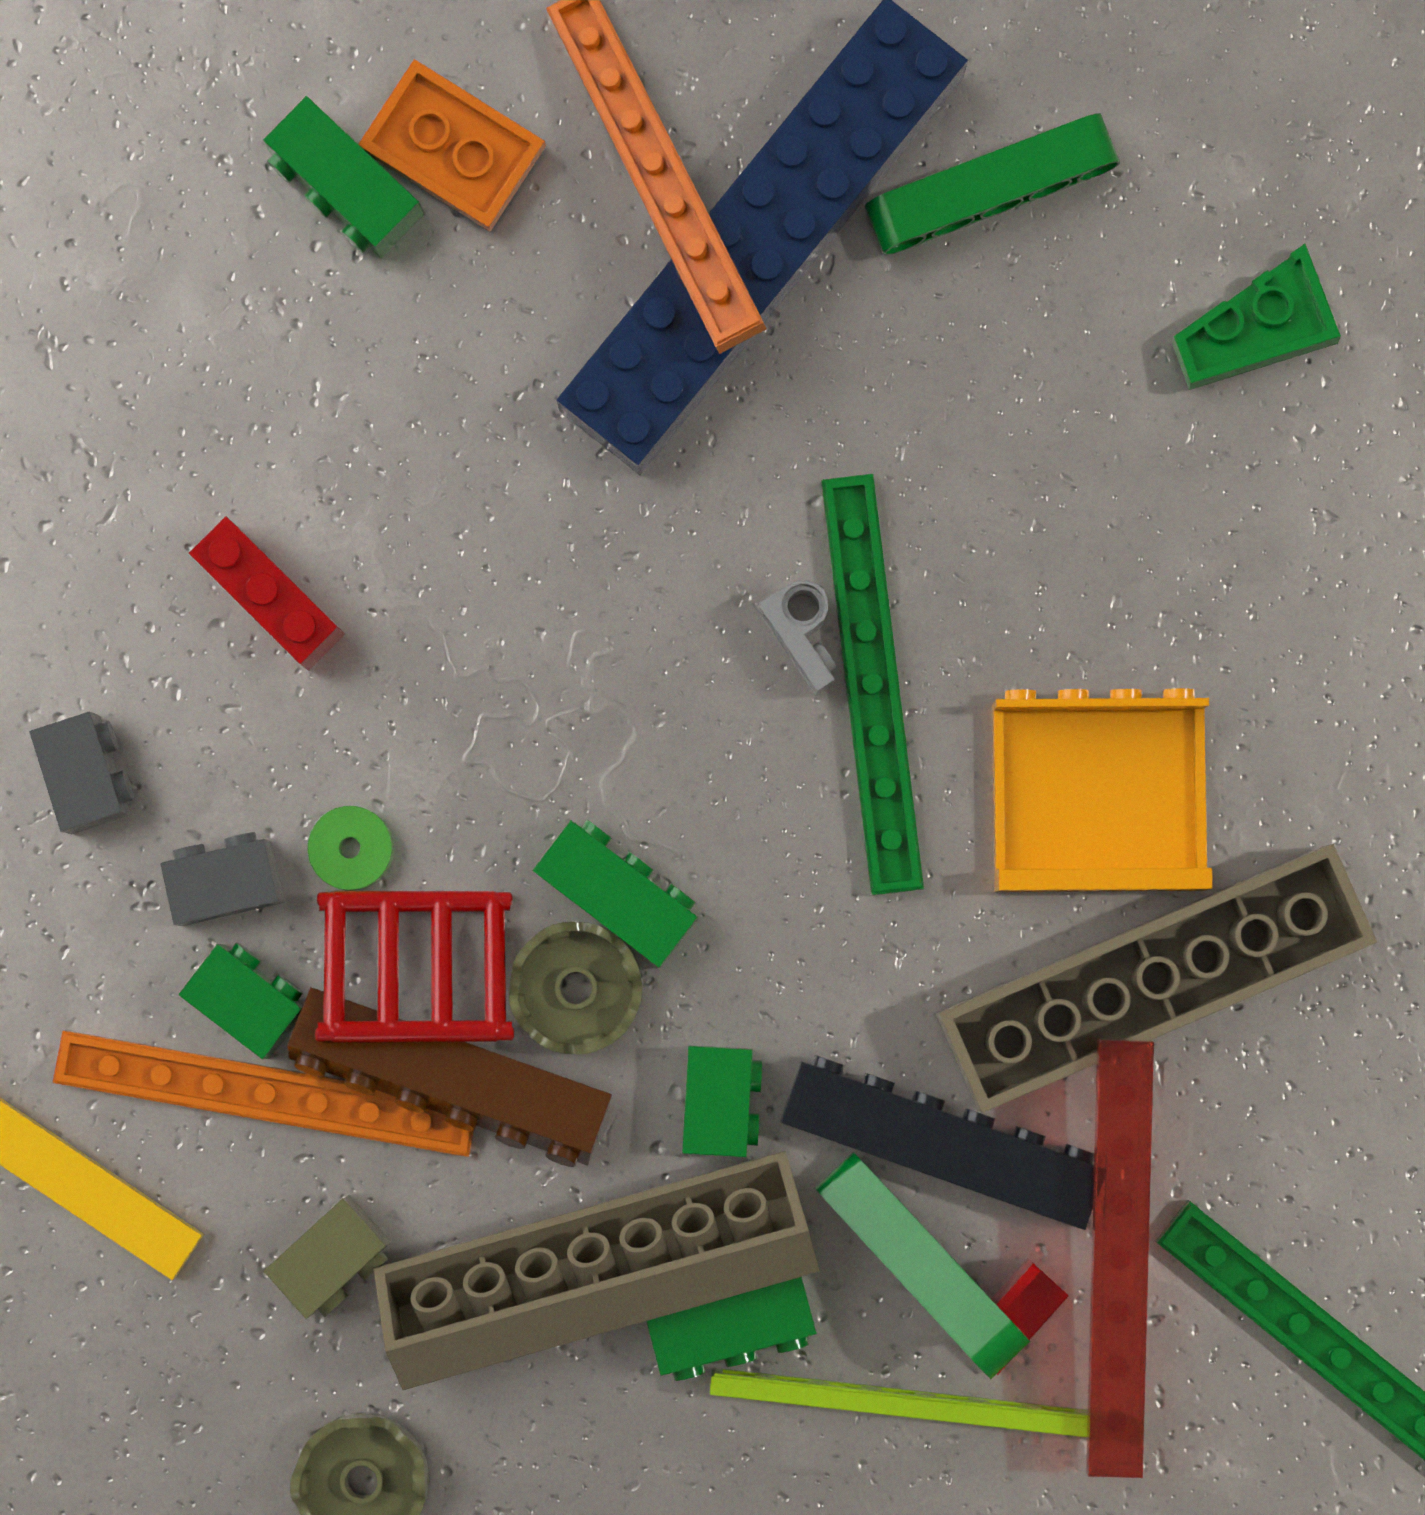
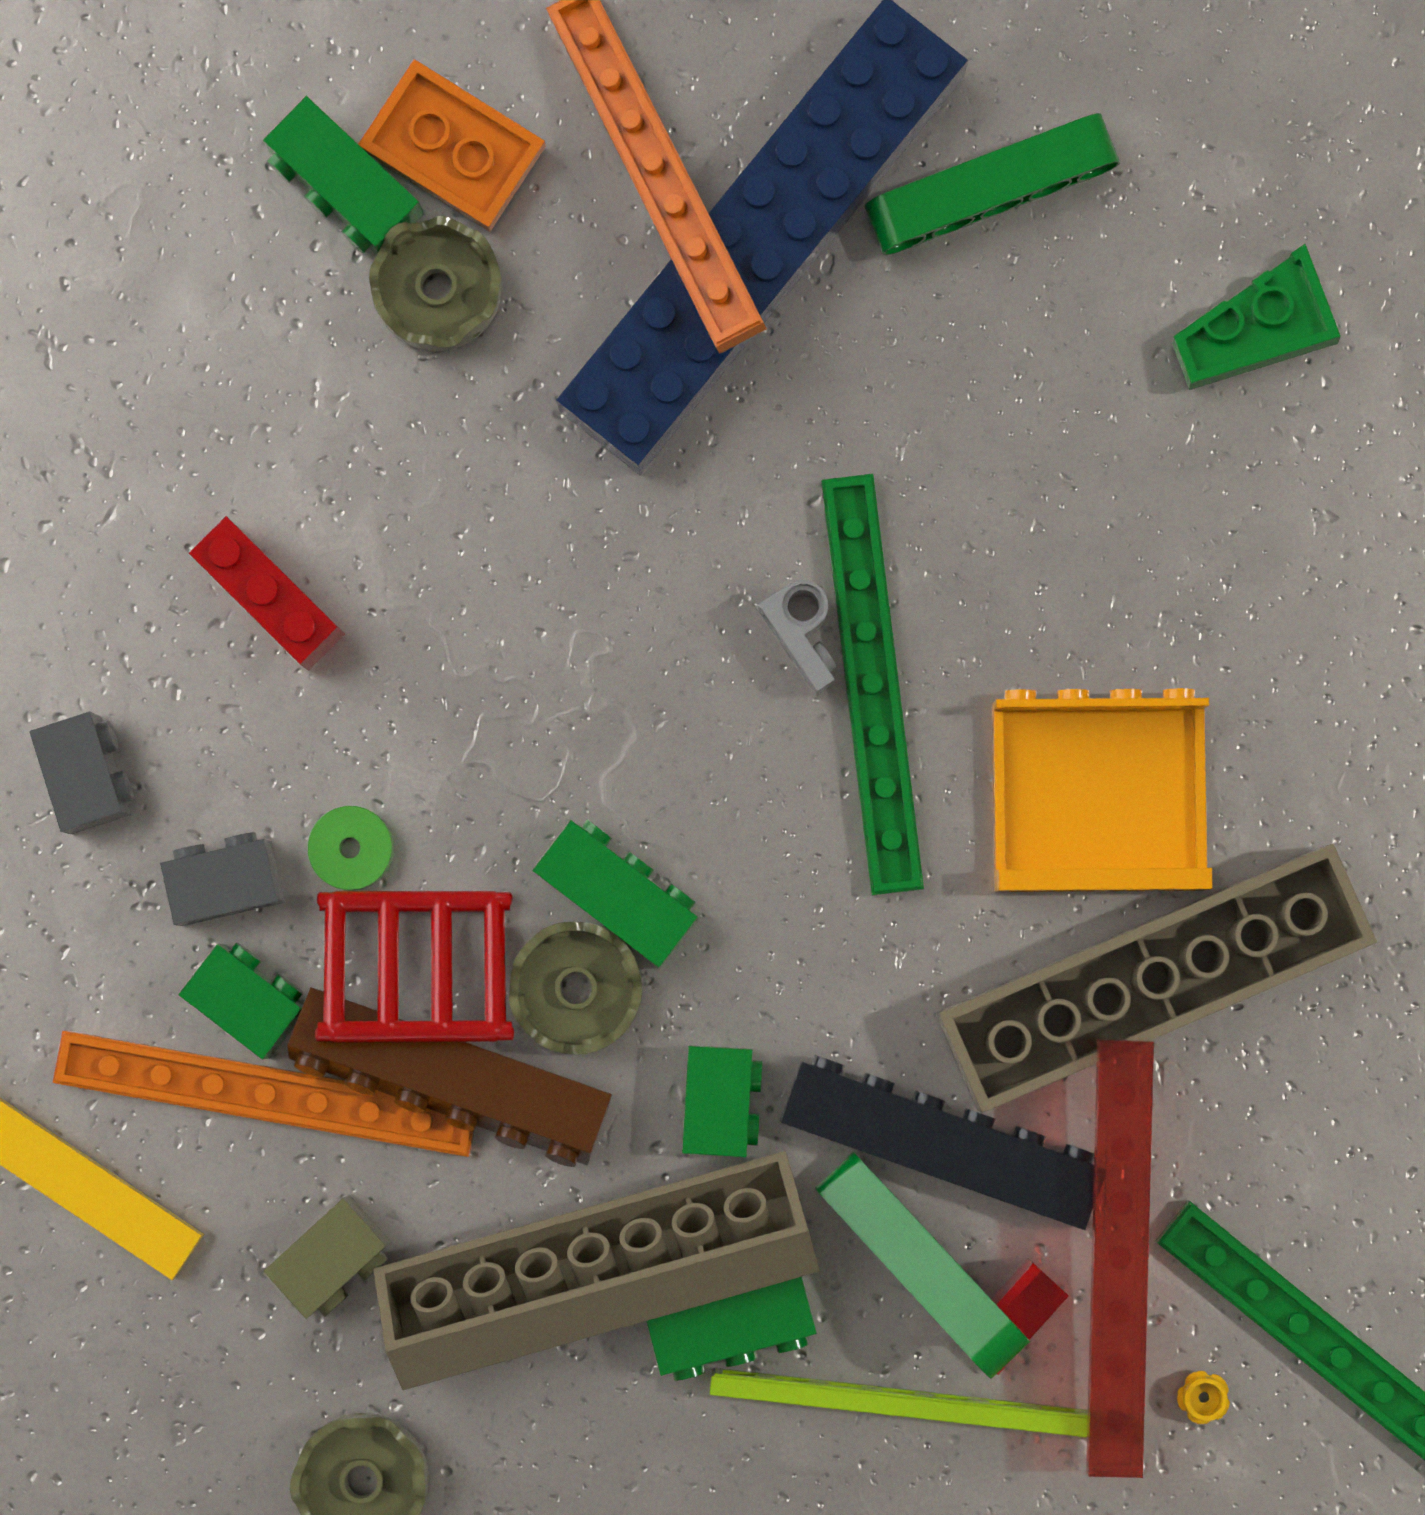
(428, 248): none -> olive plate
(1214, 1407): none -> yellow plate

